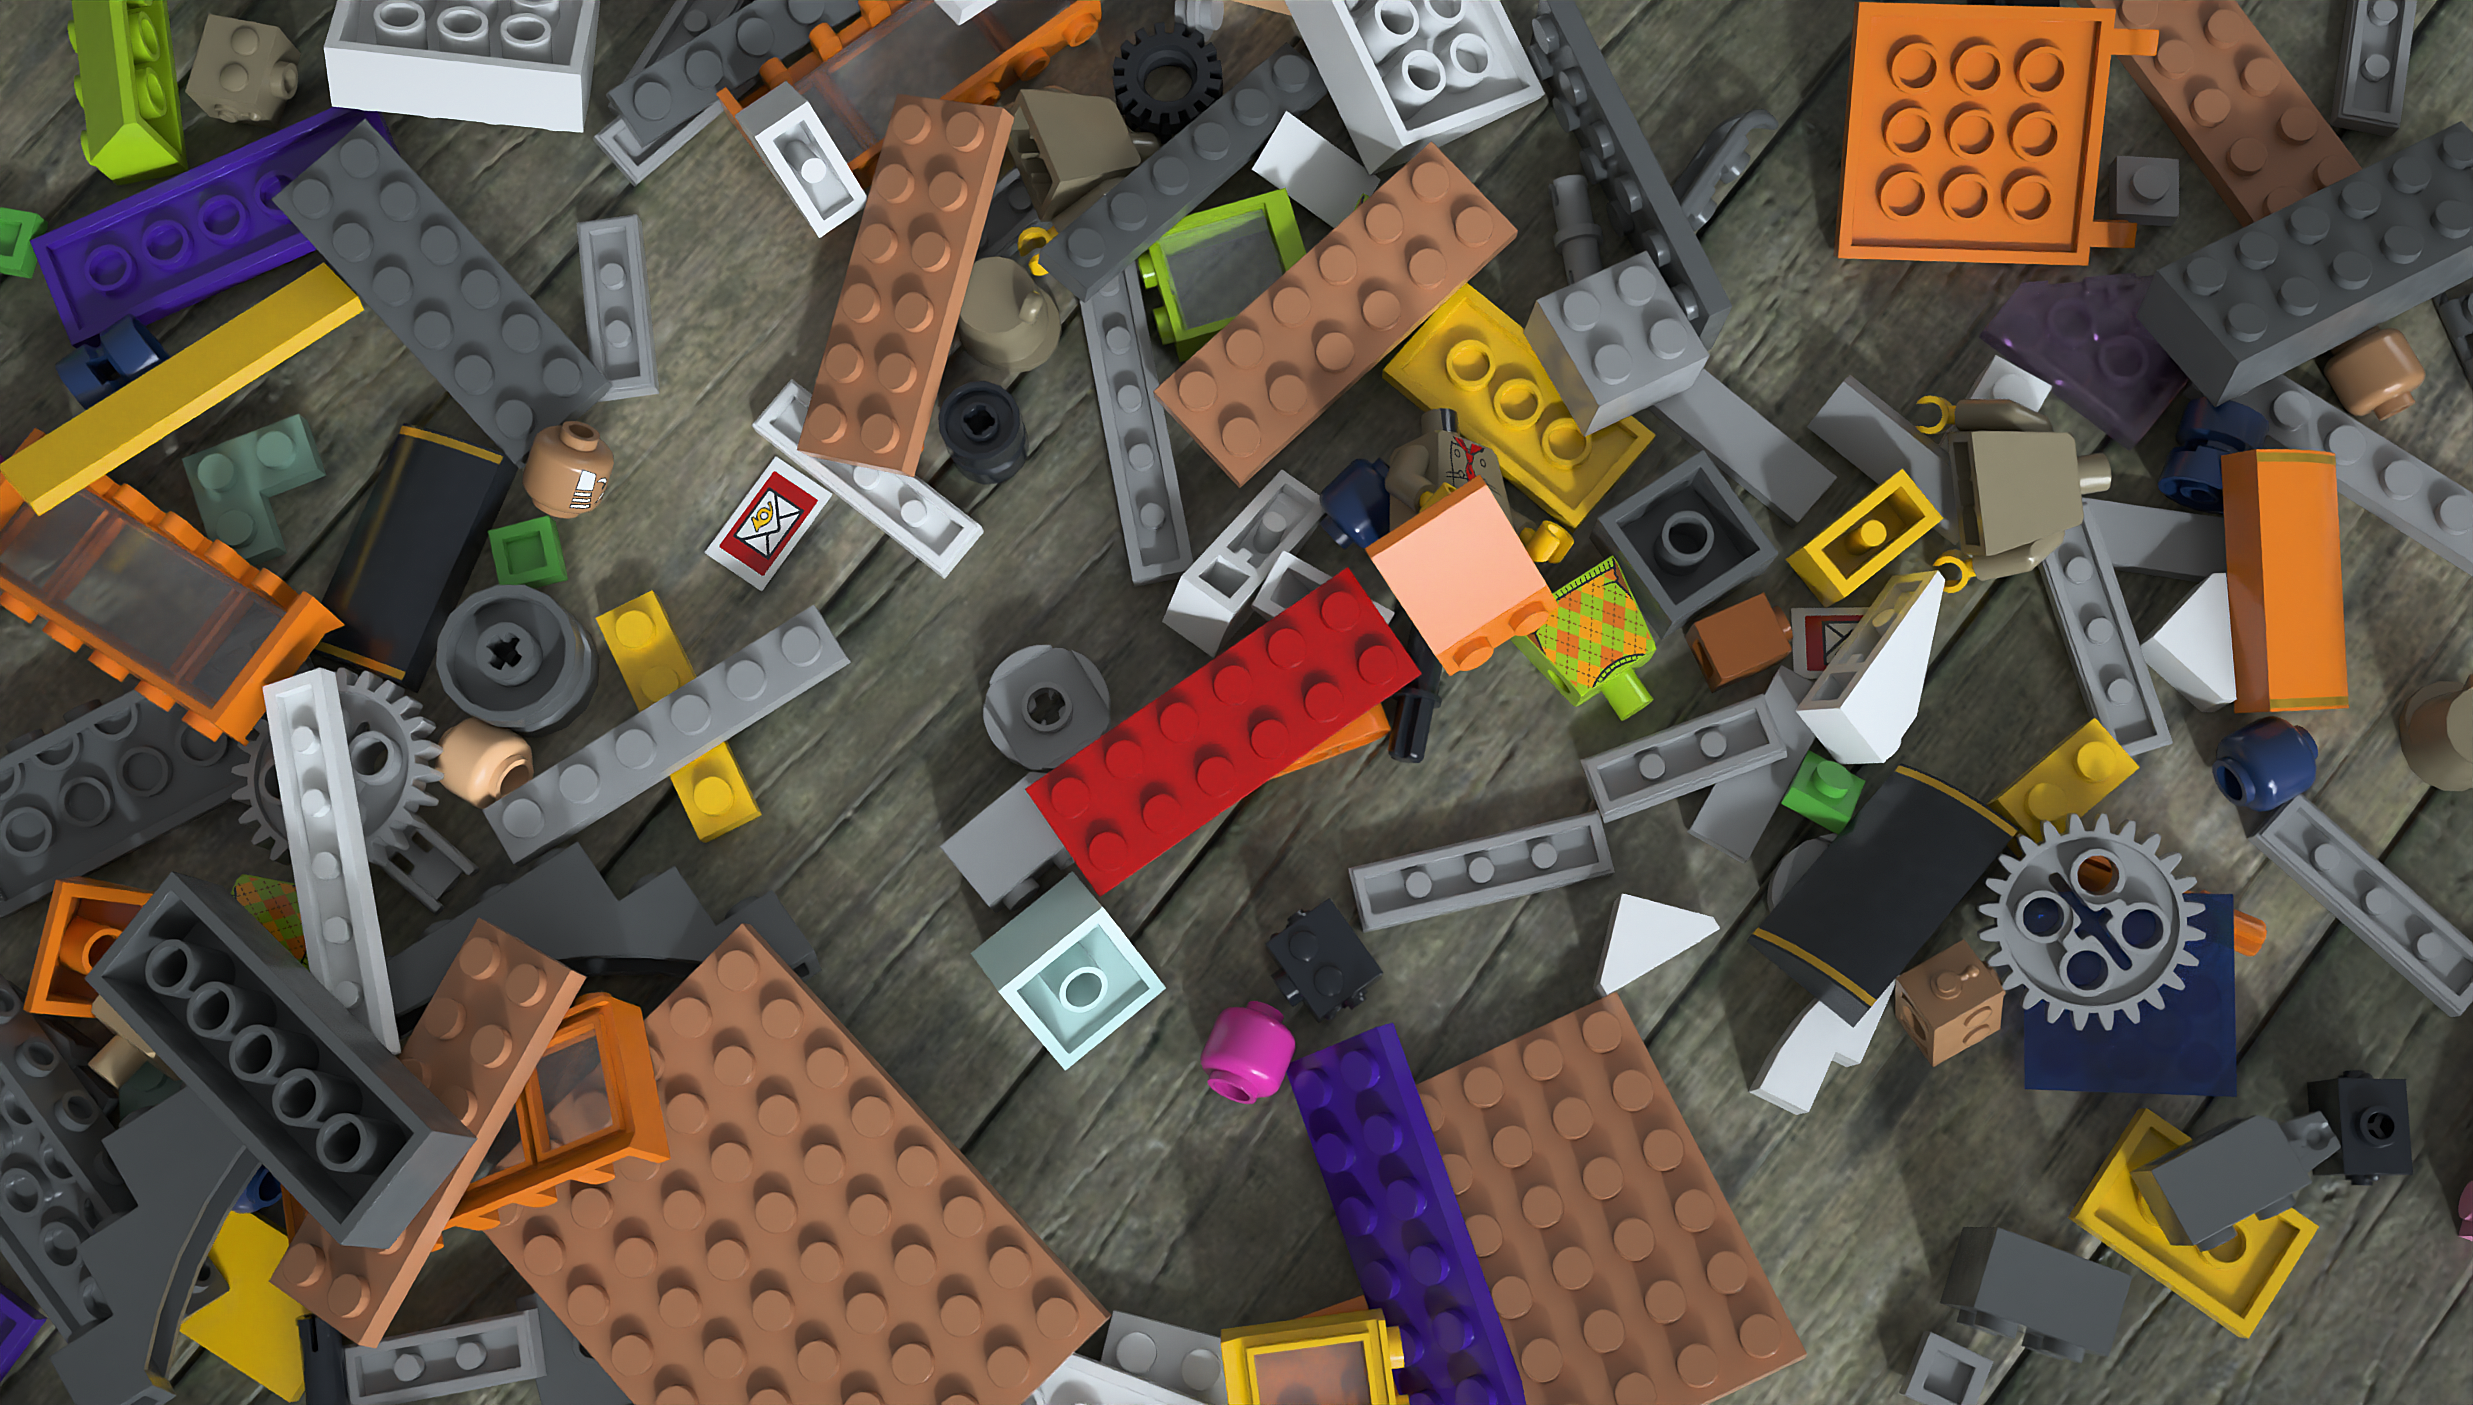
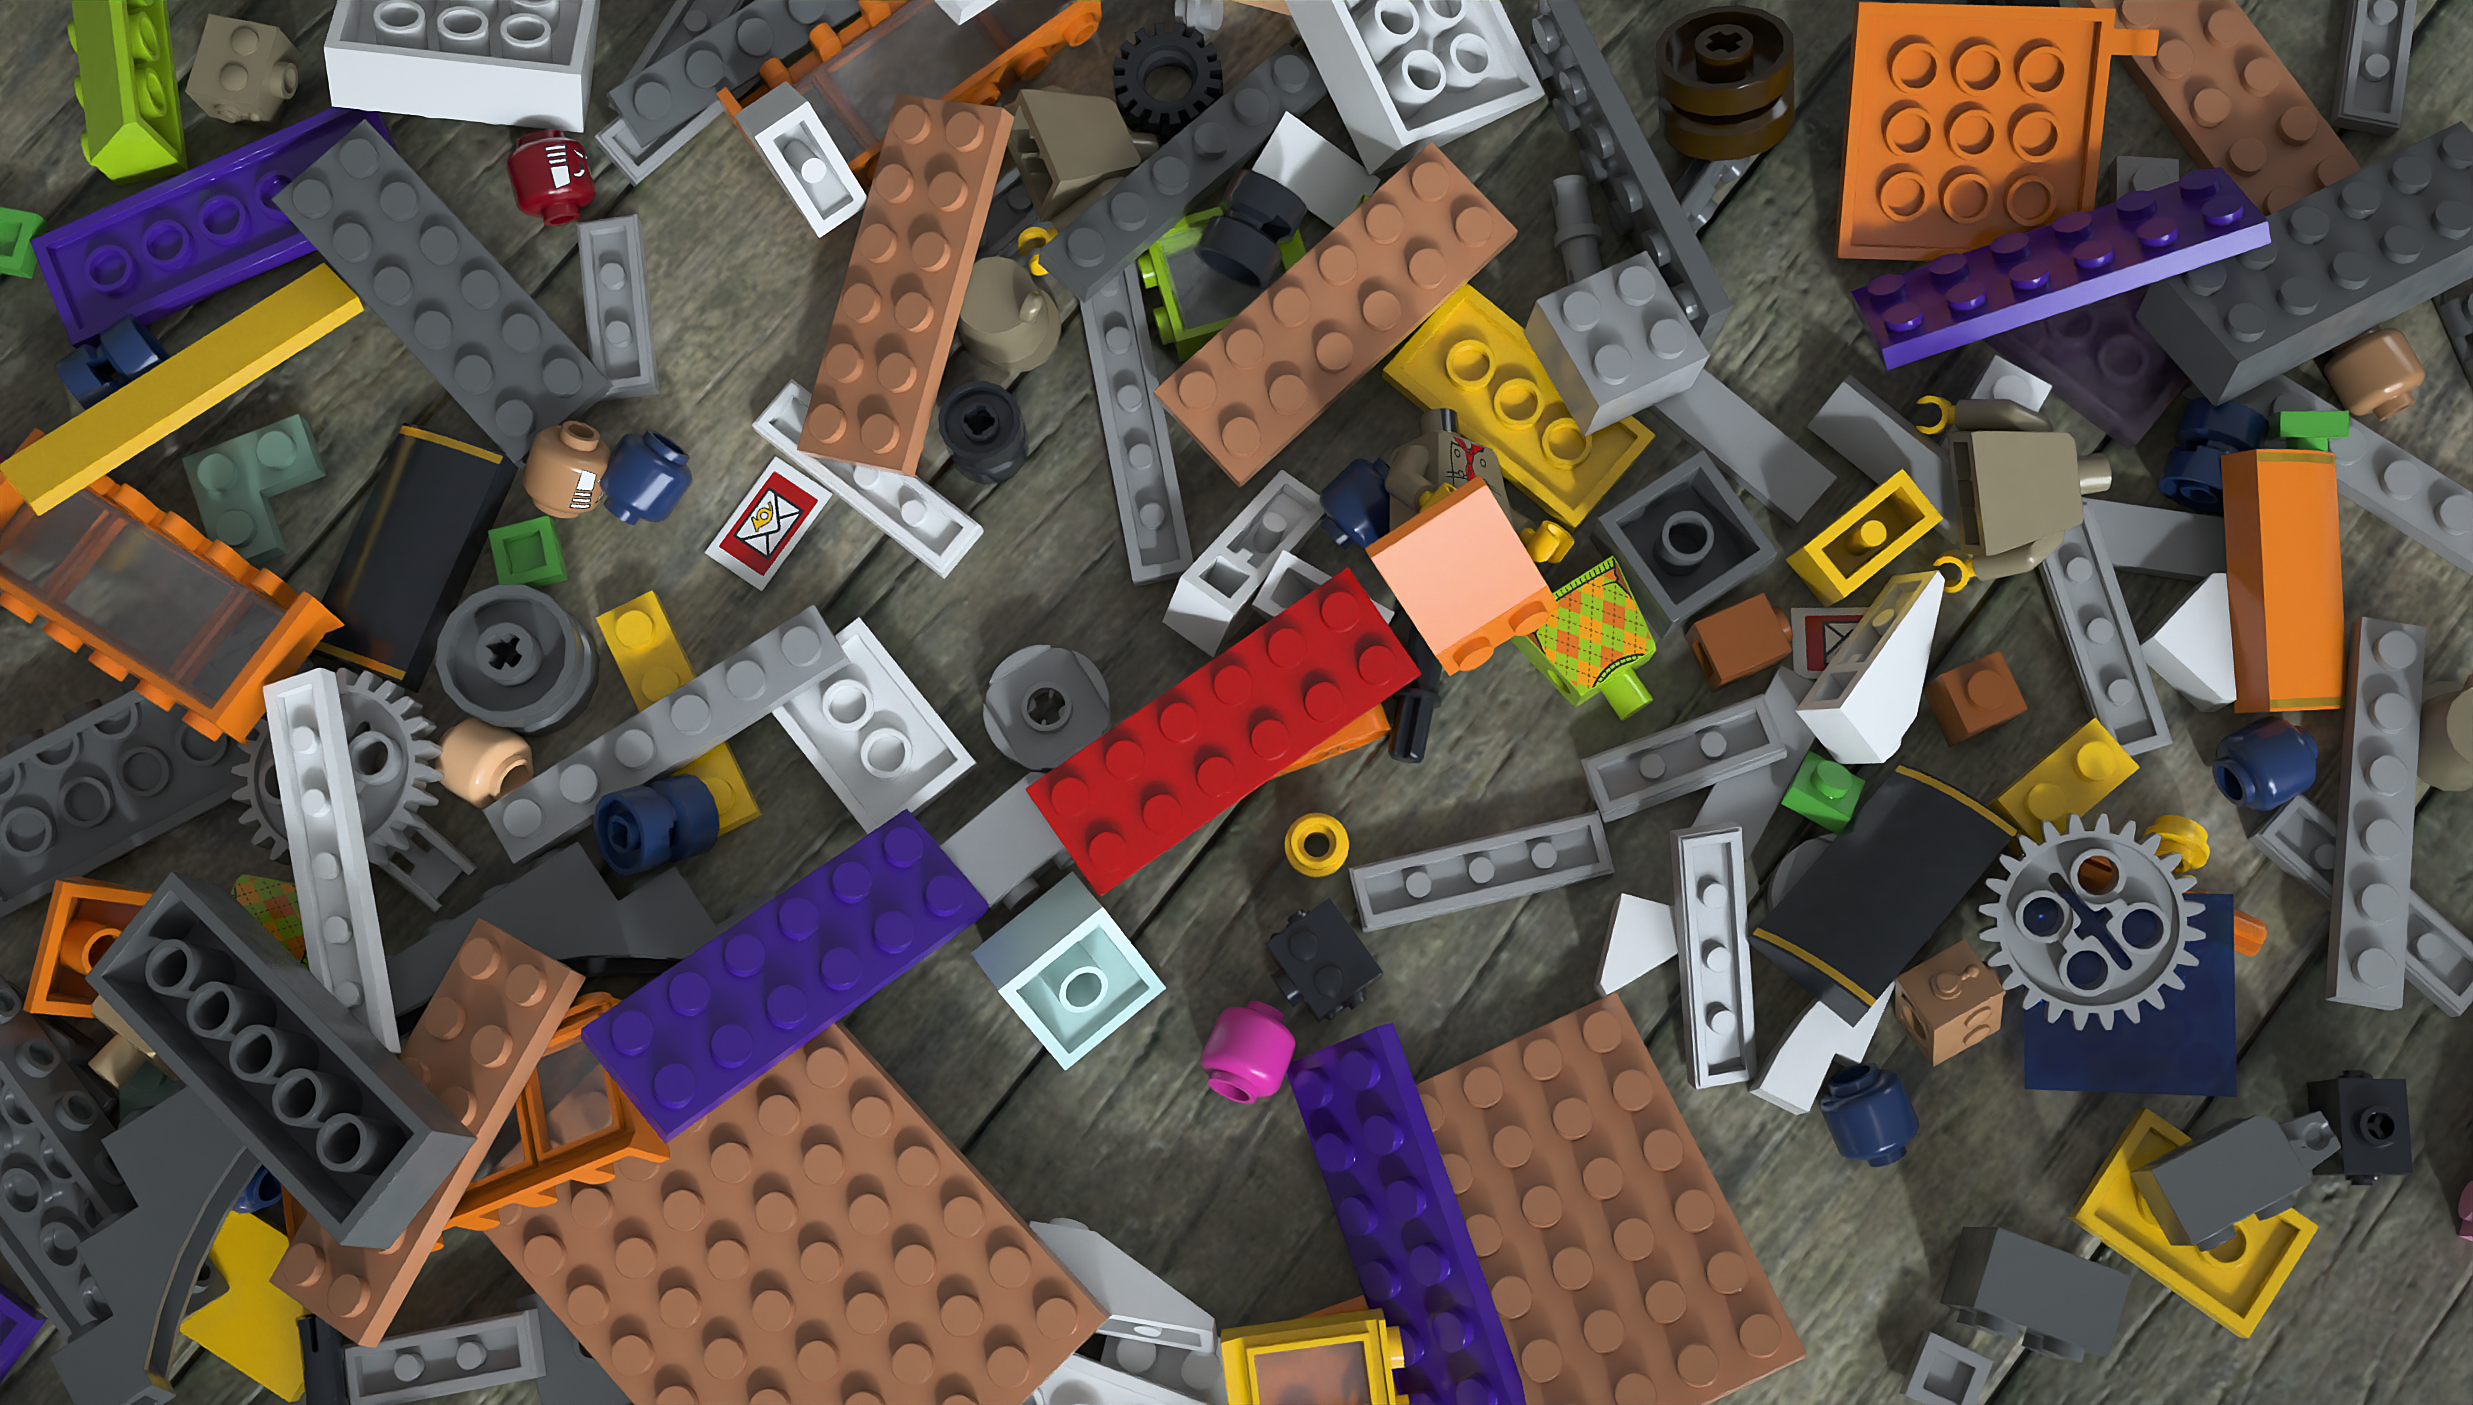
(550, 177): none -> dark red head
(645, 477): none -> dark blue head
(656, 824): none -> dark blue wheel
(783, 975): none -> dark purple plate
(875, 735): none -> white plate
(1136, 1298): none -> white slope
(1253, 224): none -> black wheel
(1321, 825): none -> yellow plate
(1714, 954): none -> tile
(1725, 82): none -> dark brown wheel
(1869, 1114): none -> dark blue head
(1974, 698): none -> dark orange brick
(2059, 266): none -> dark purple plate
(2184, 837): none -> yellow plate
(2308, 428): none -> bright green plate
(2376, 814): none -> light grey plate

